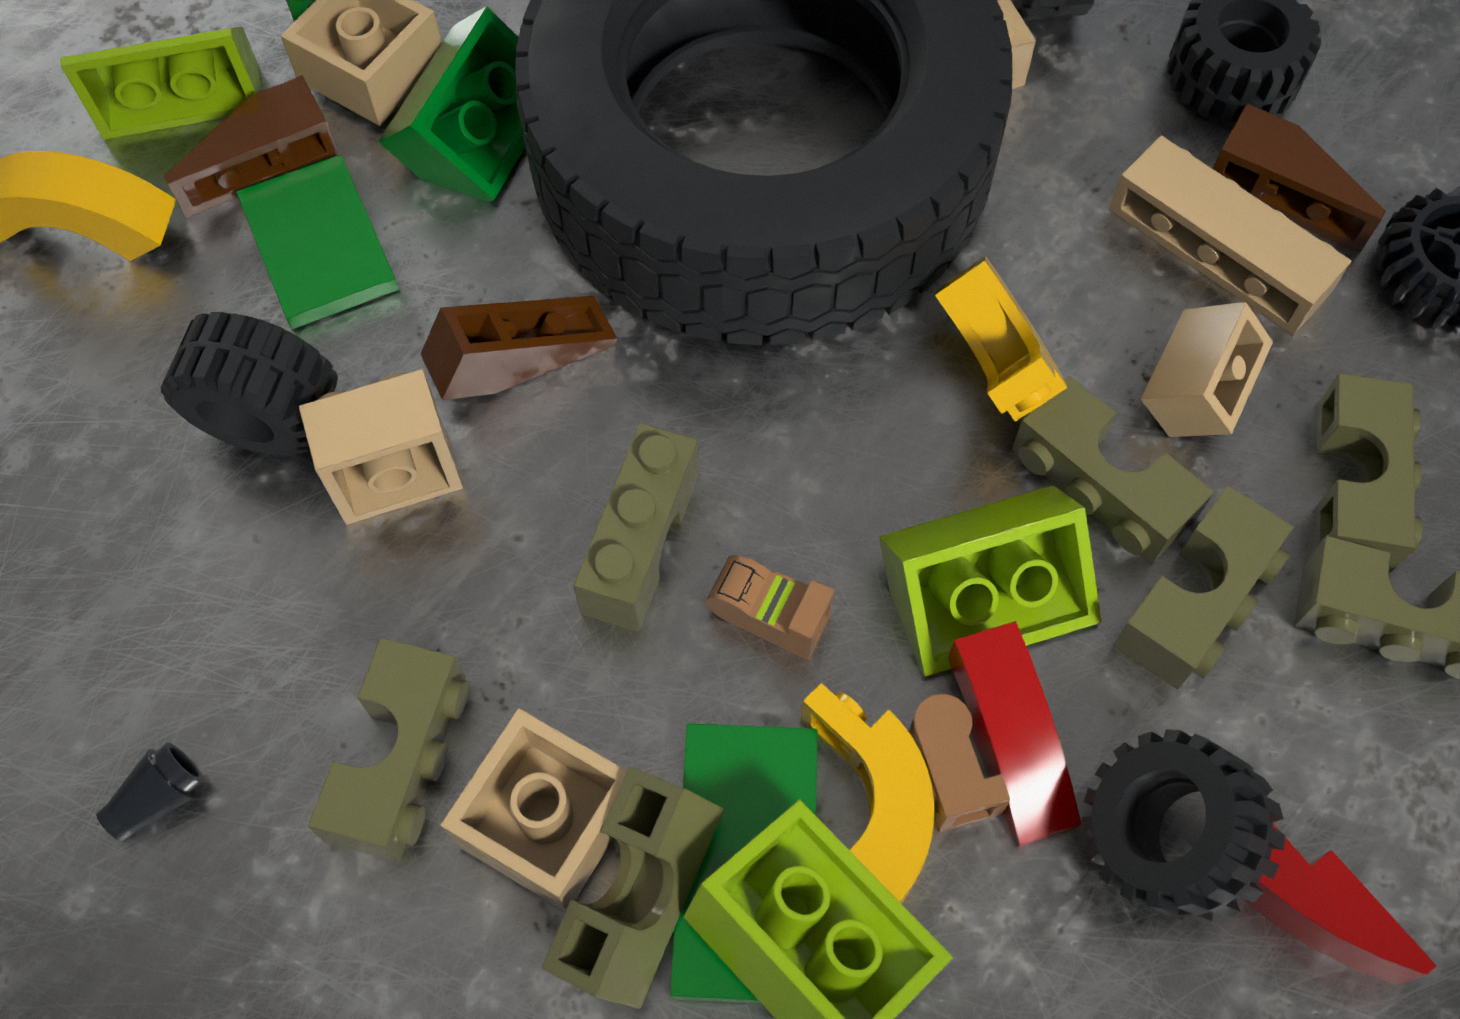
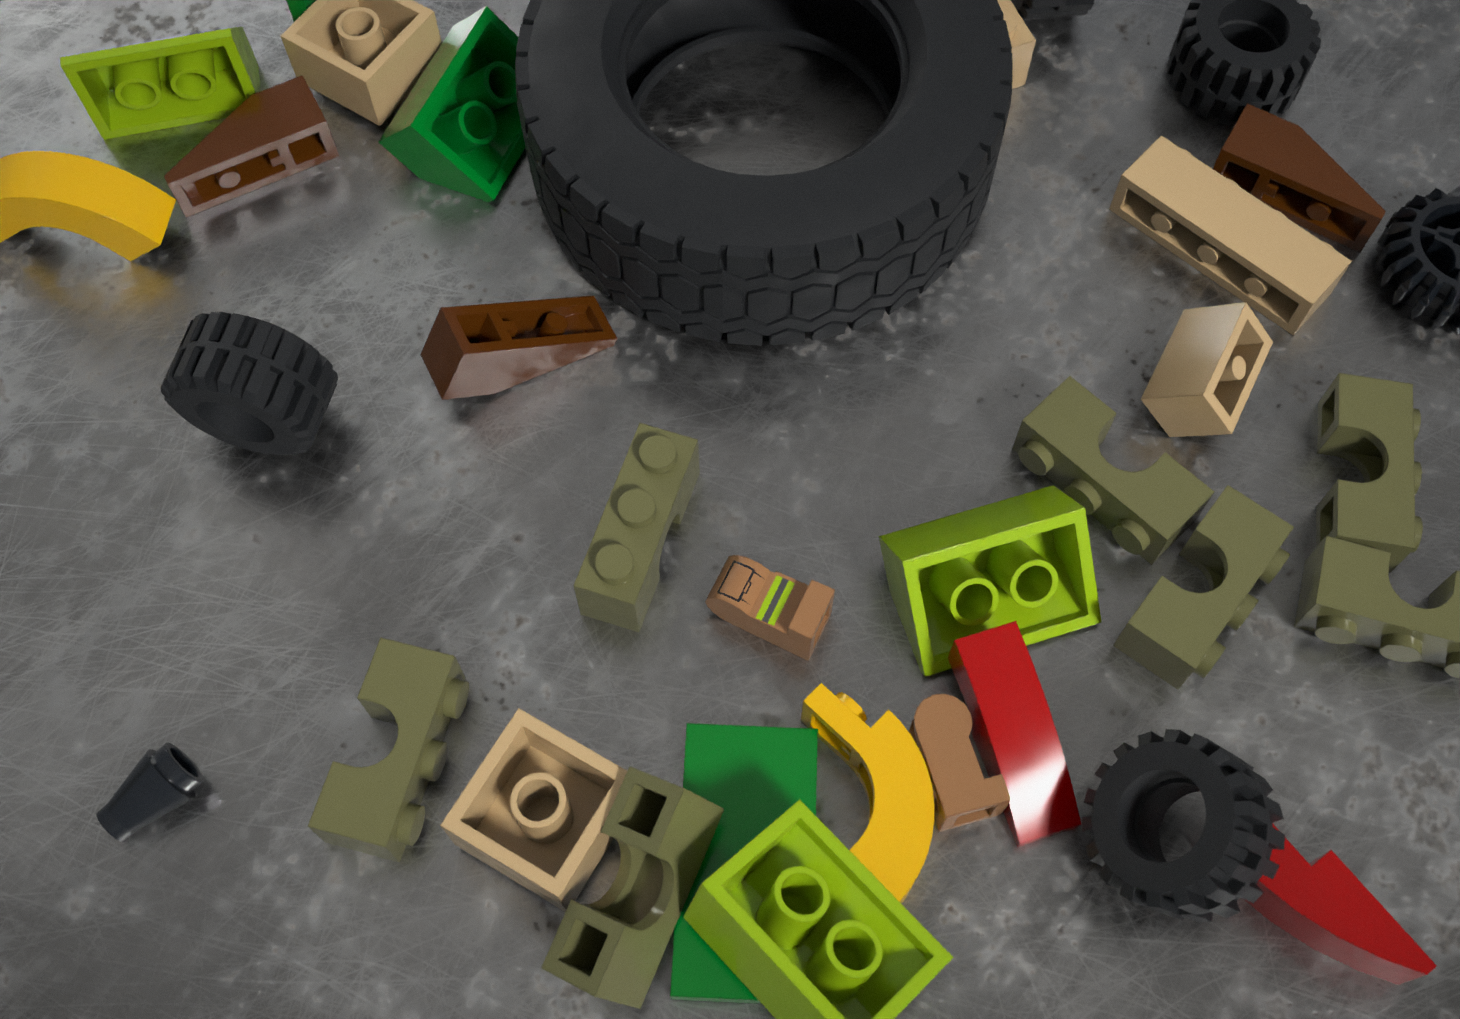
(317, 241): green tile -> none
(380, 446): tan brick -> none
(1002, 339): yellow arch -> none

